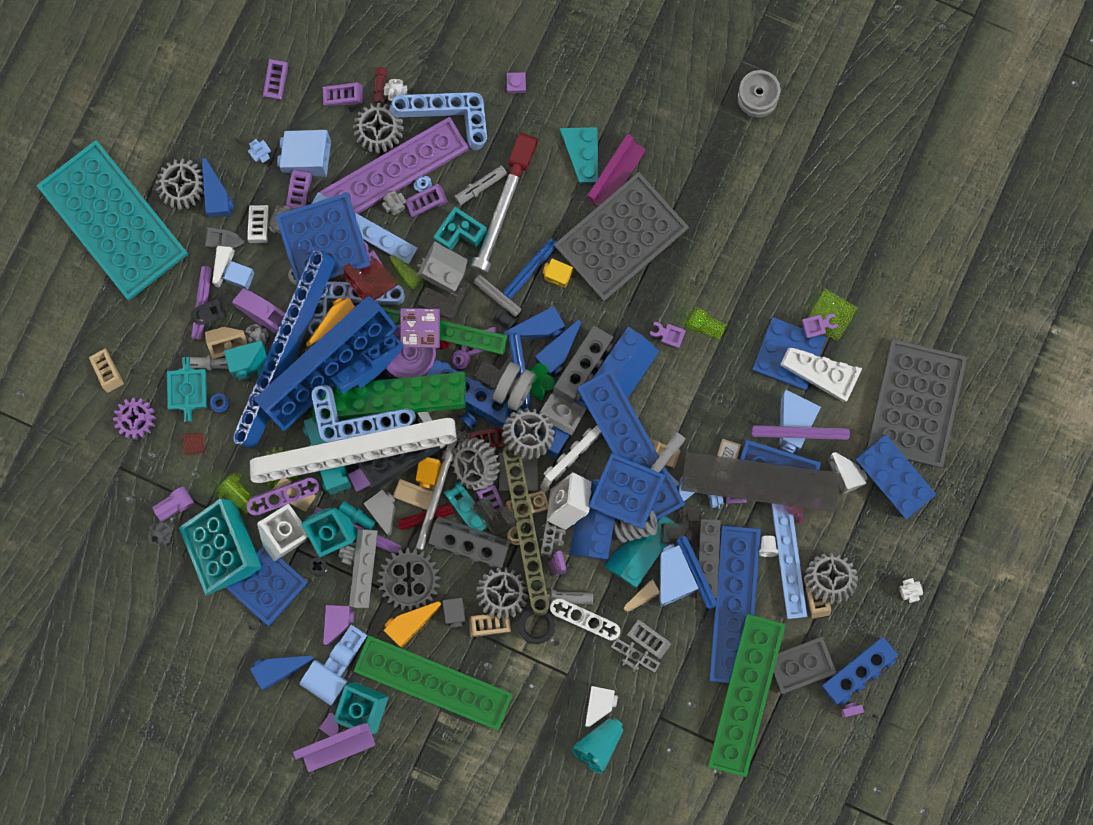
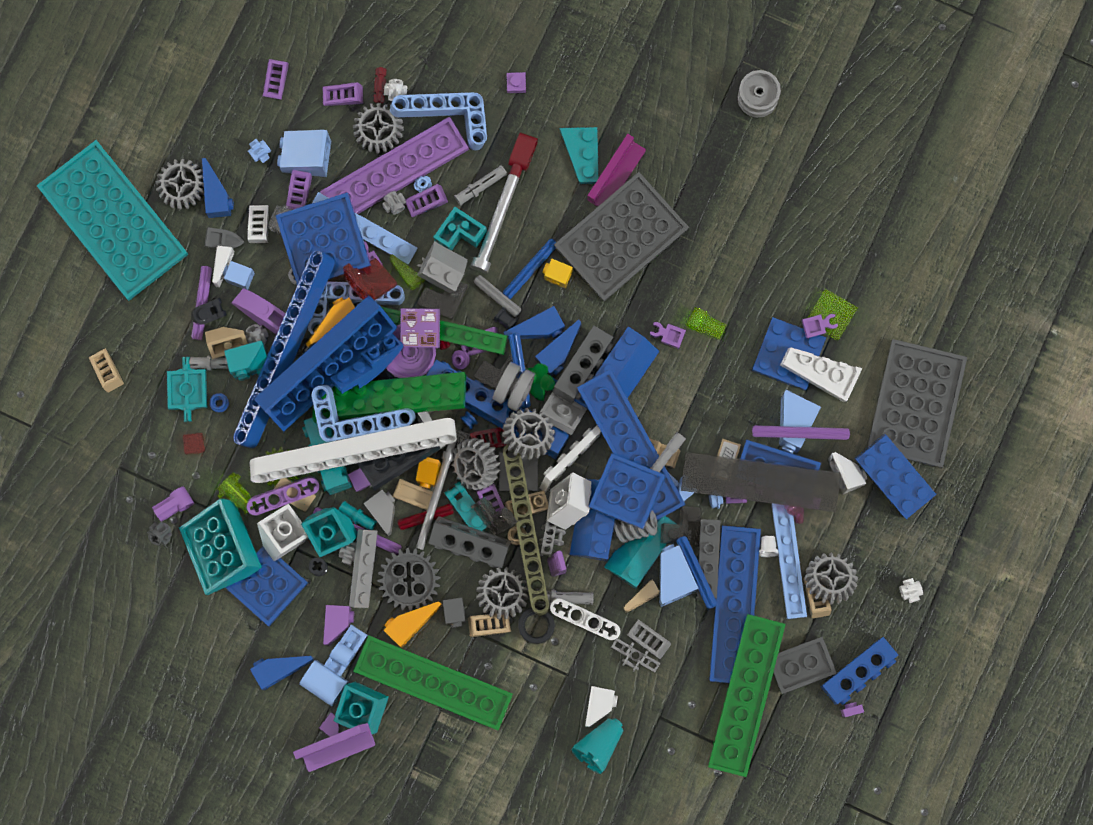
(134, 426): medium lavender gear -> none

